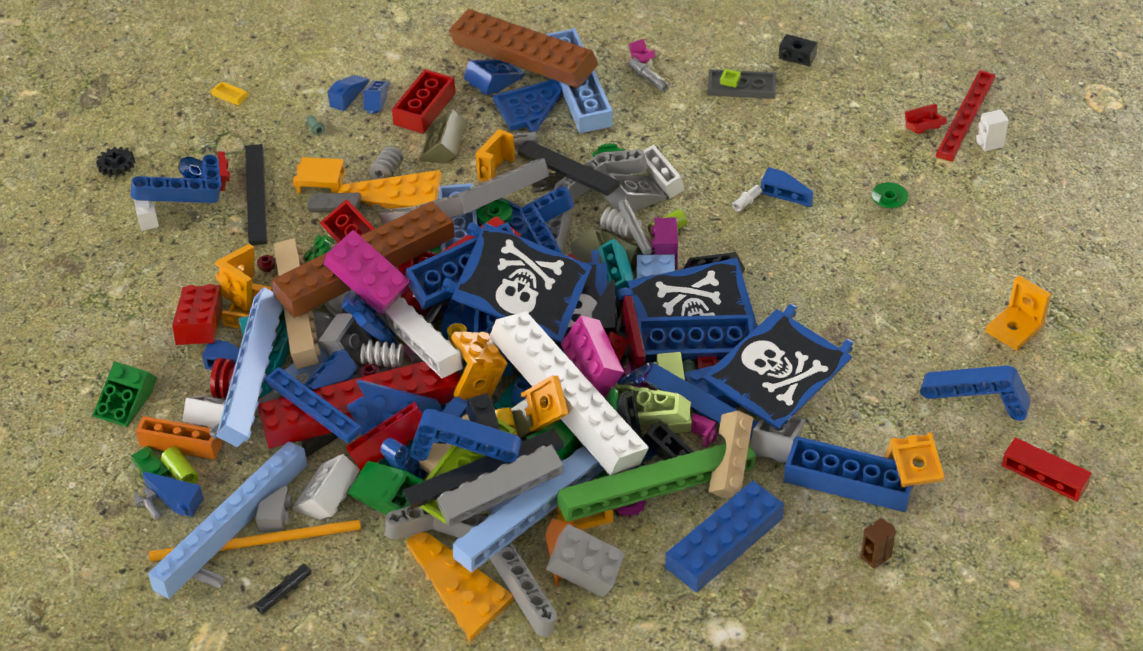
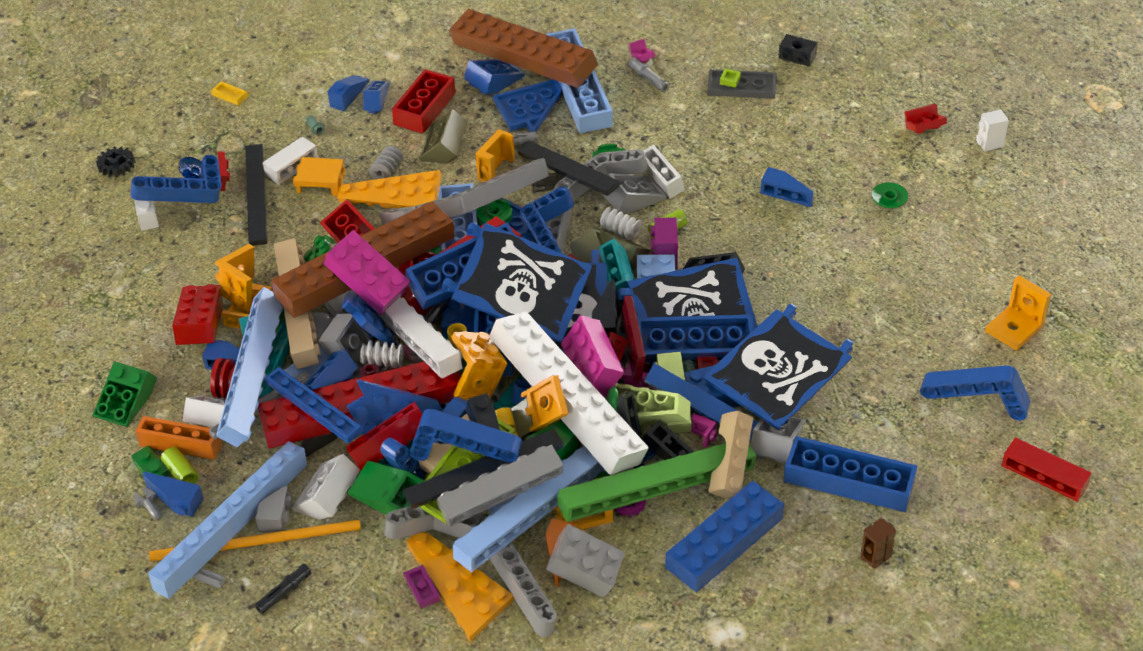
(266, 263): dark red plate -> none
(285, 162): none -> white brick
(331, 201): flat silver tile -> none
(421, 586): none -> magenta plate
(635, 227): light grey axle -> none
(636, 376): clear blue dish -> none
(746, 198): white axle -> none
(916, 449): light orange bracket -> none
(965, 116): red tile -> none

